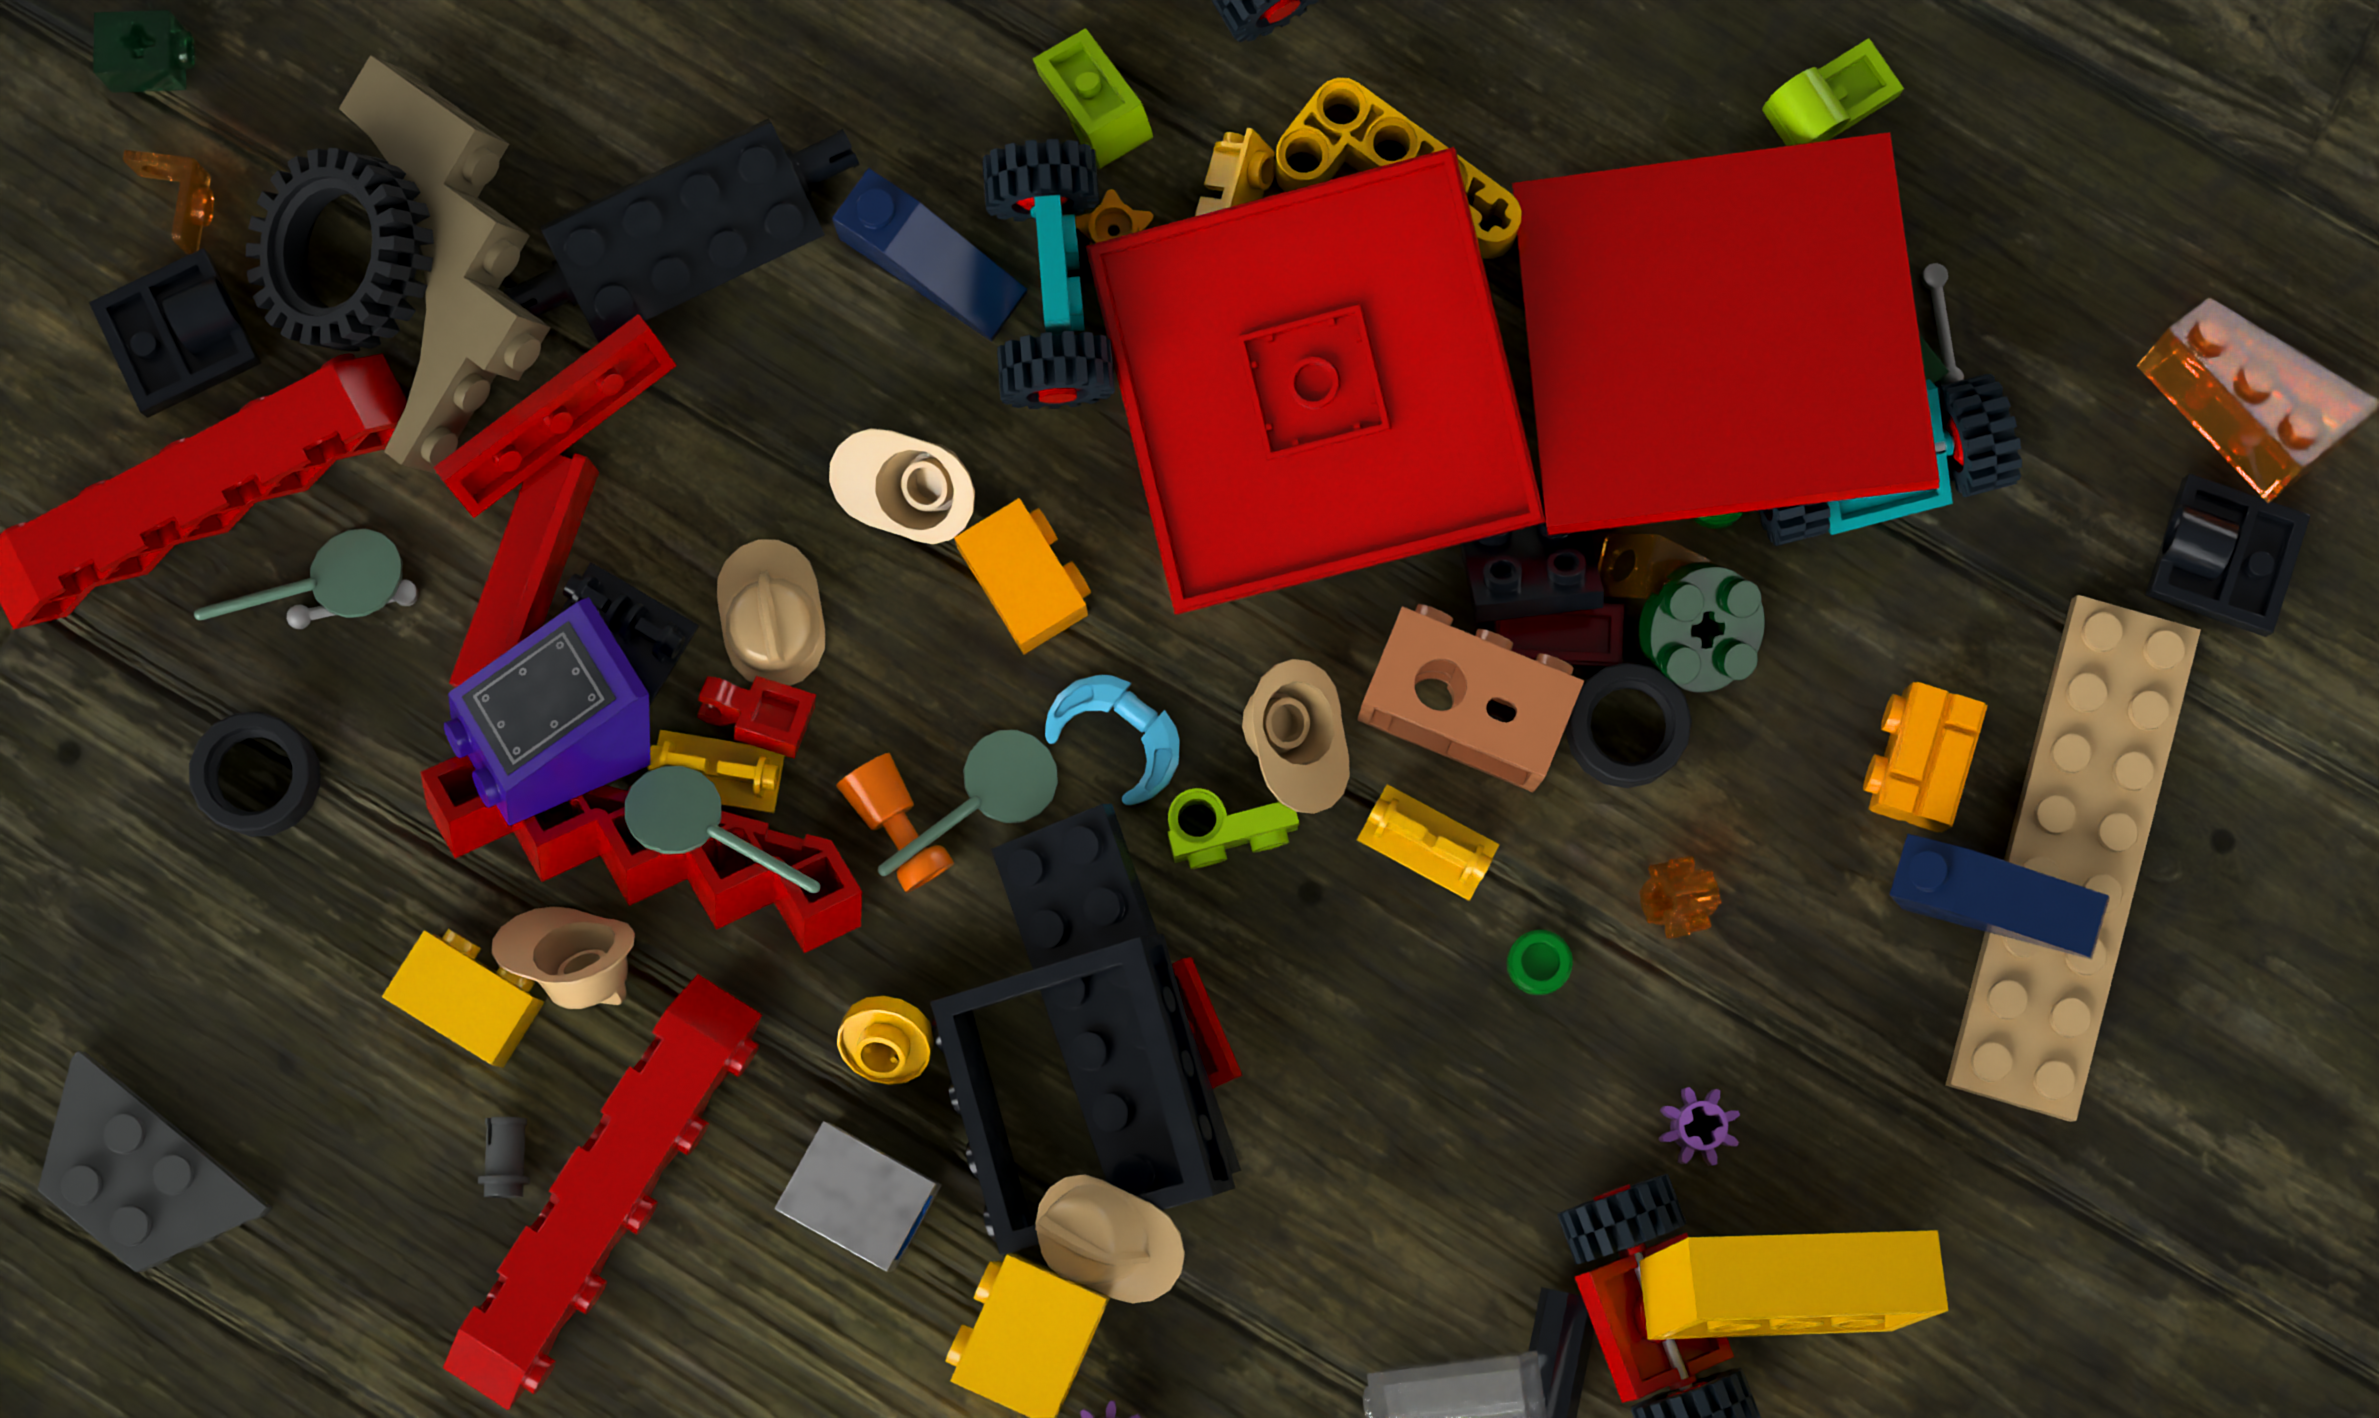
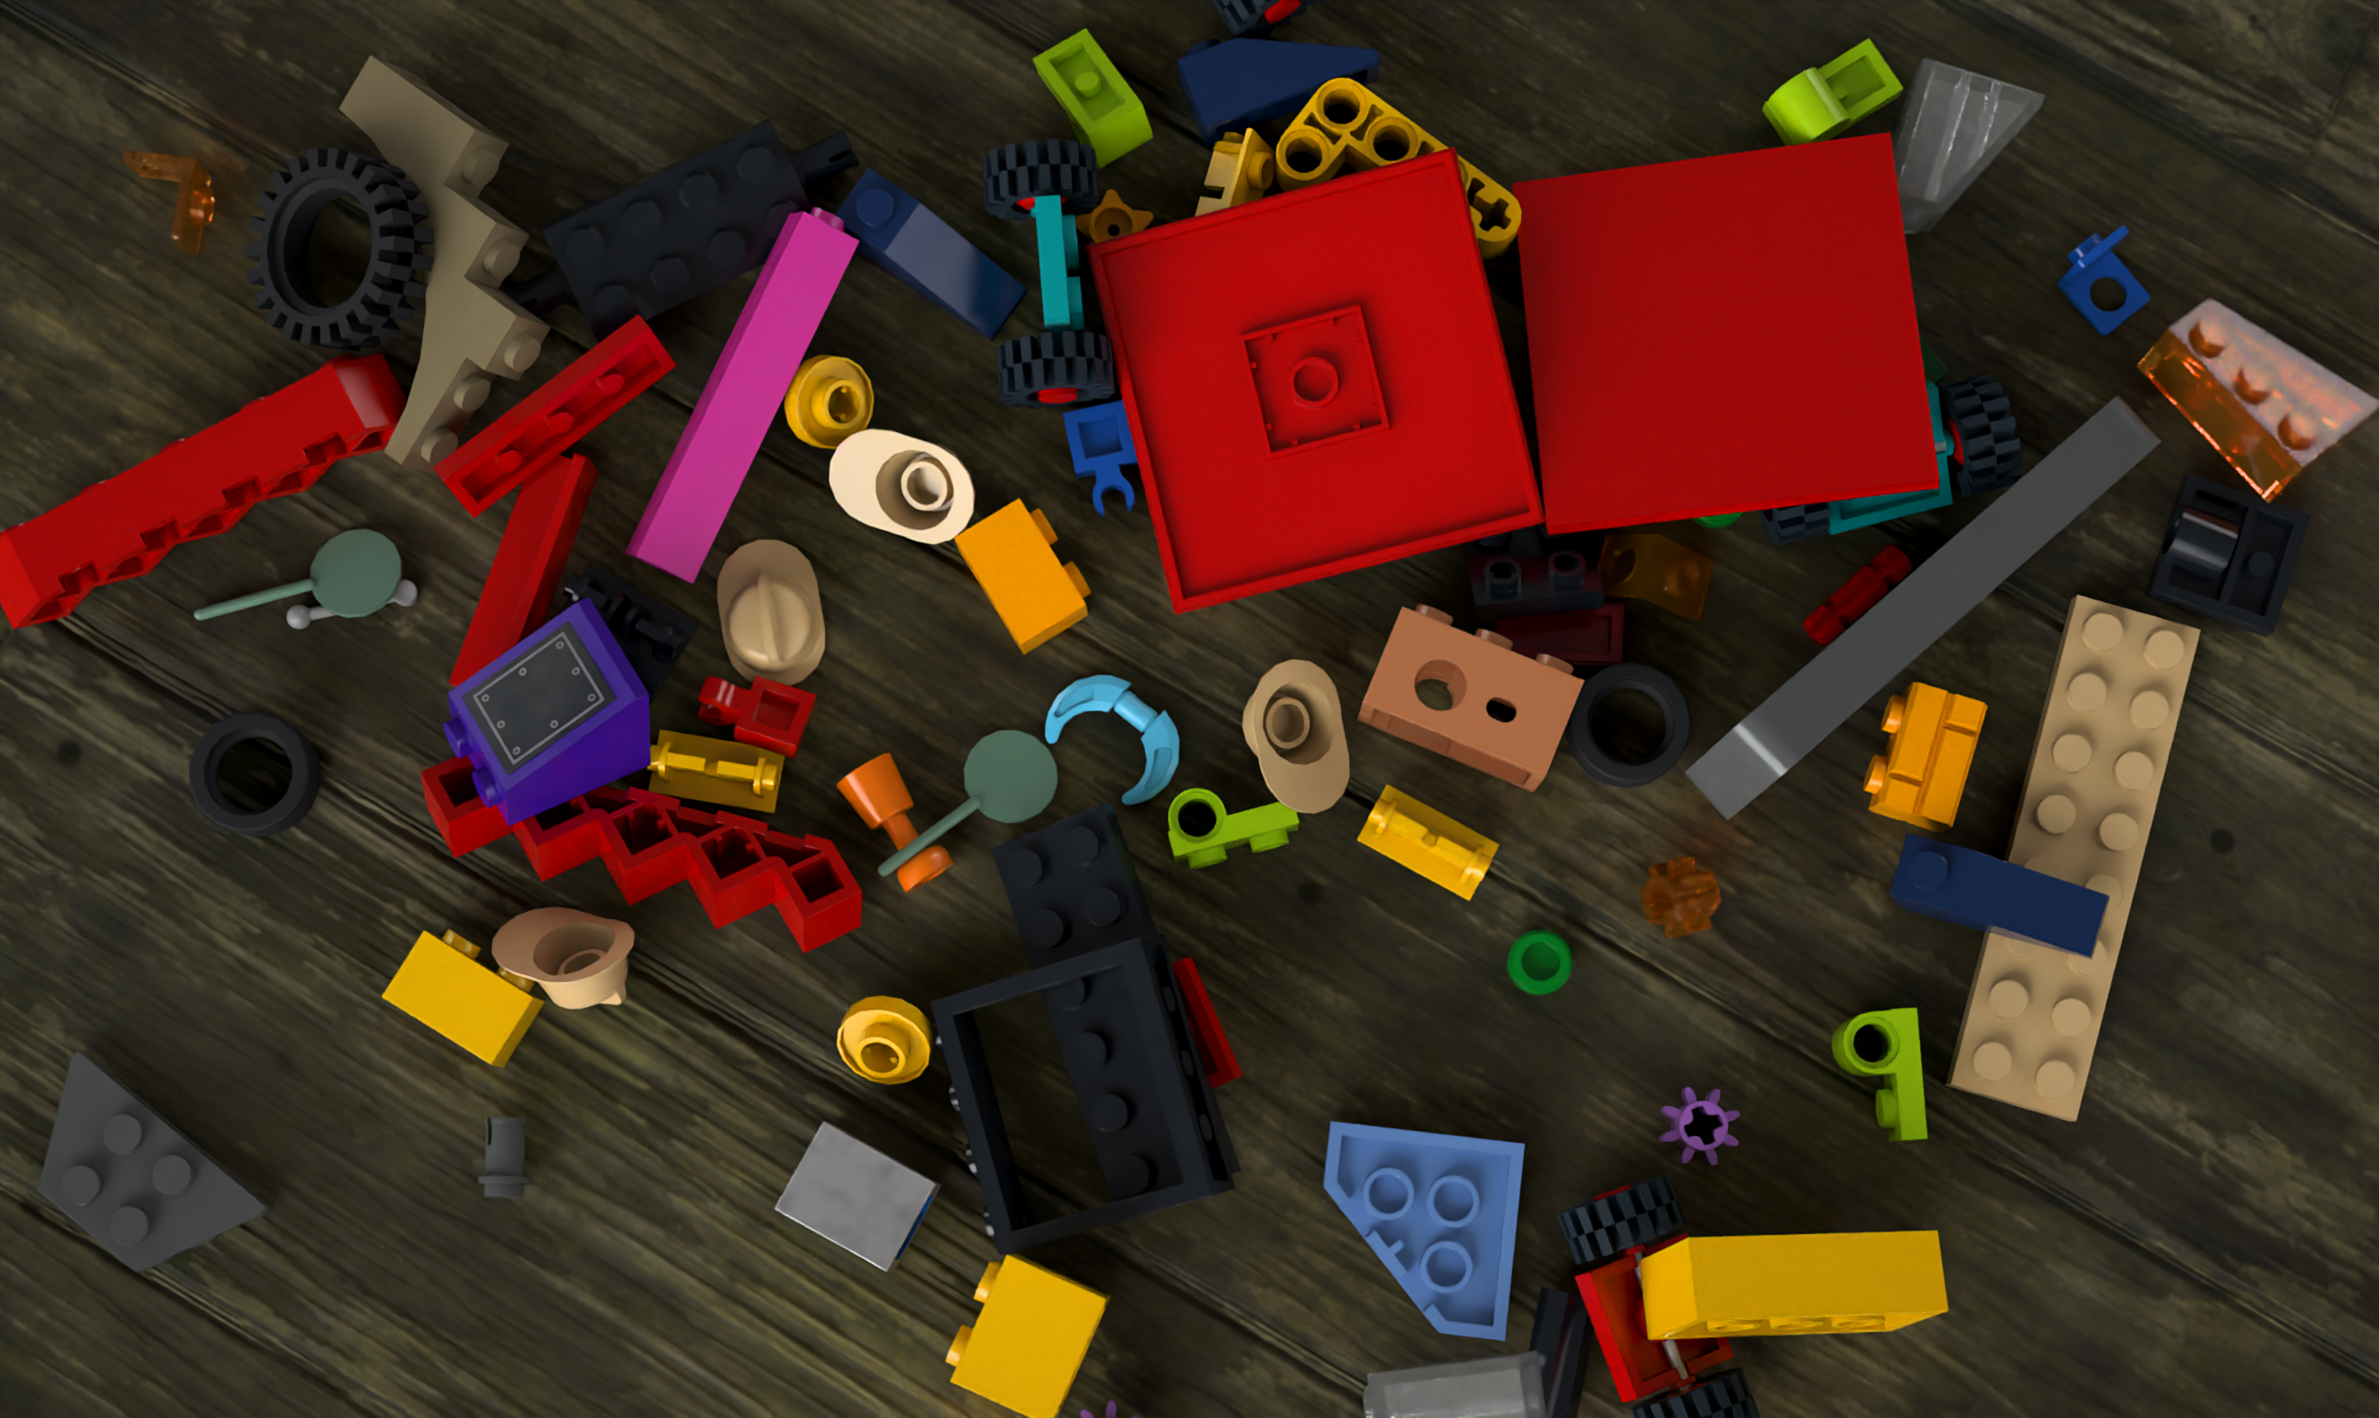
(128, 34): clear green brick -> none
(175, 333): black plate -> none
(603, 1193): red brick -> none
(681, 810): sand green piece -> none
(743, 394): none -> dark pink brick
(828, 401): none -> yellow plate
(1101, 447): none -> blue plate
(1108, 1239): tan piece -> none
(1262, 80): none -> dark blue slope
(1435, 1217): none -> medium blue plate
(1736, 631): dark green plate -> none
(1857, 595): none -> red axle
(1902, 1101): none -> lime plate
(1921, 608): none -> dark grey beam
(1934, 279): light grey hinge -> none
(1951, 135): none -> clear slope
(2095, 261): none -> blue bracket

